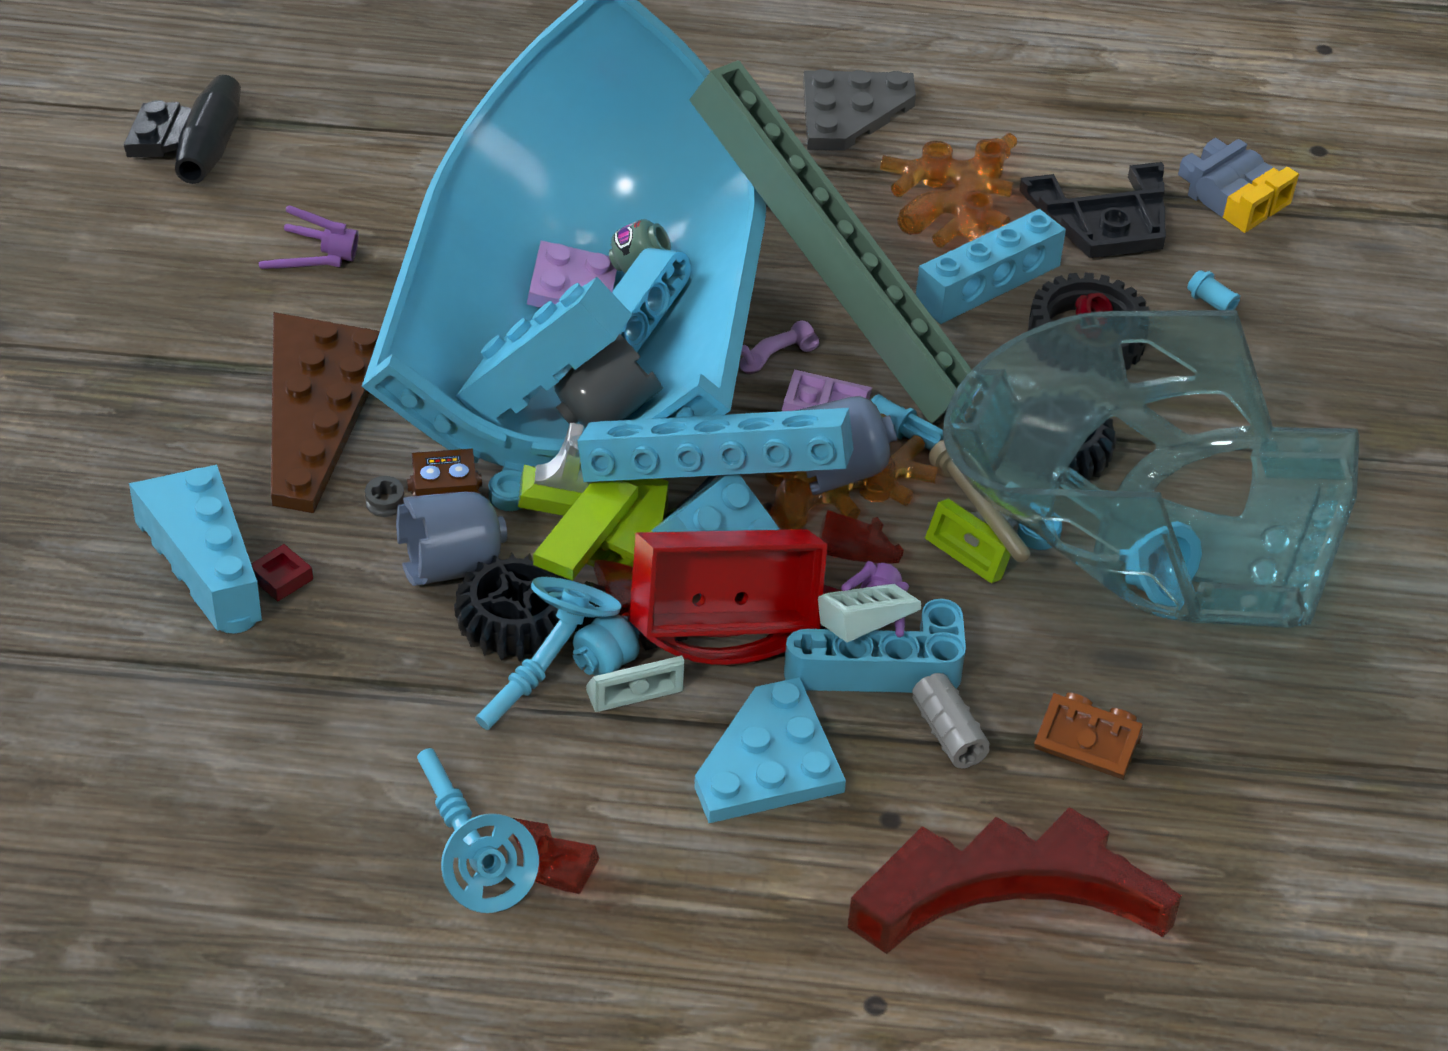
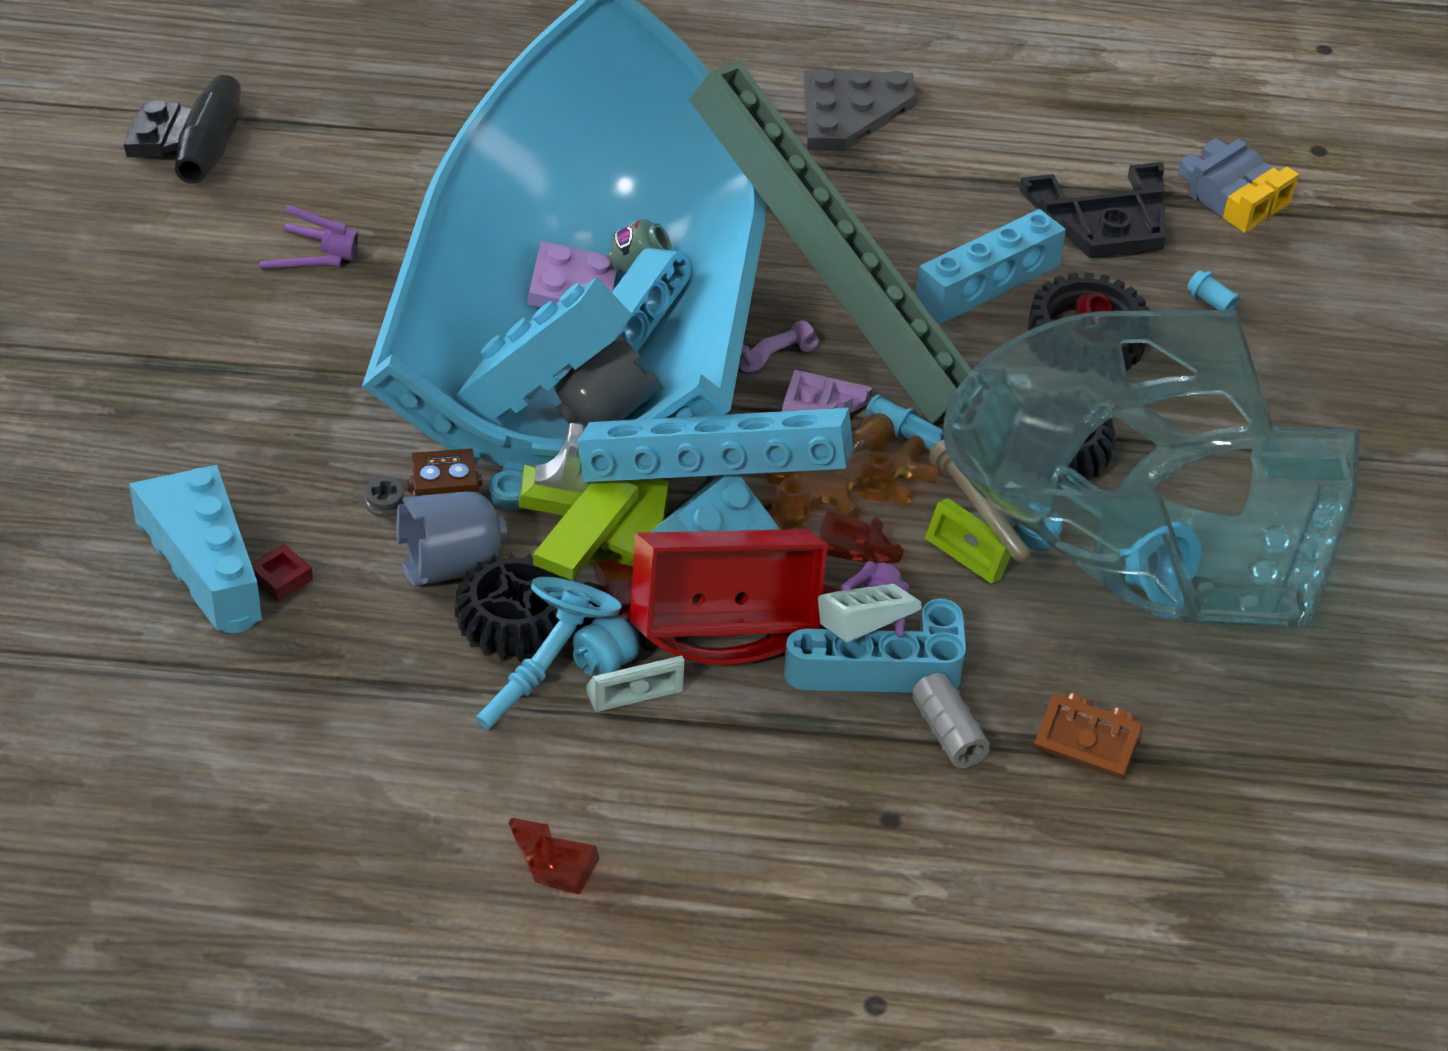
(313, 403): reddish brown wing -> none
(481, 851): medium azure dish -> none
(769, 756): medium azure plate -> none
(870, 445): sand blue cylinder -> none
(970, 198): clear orange plant -> none
(1004, 864): clear red arch -> none

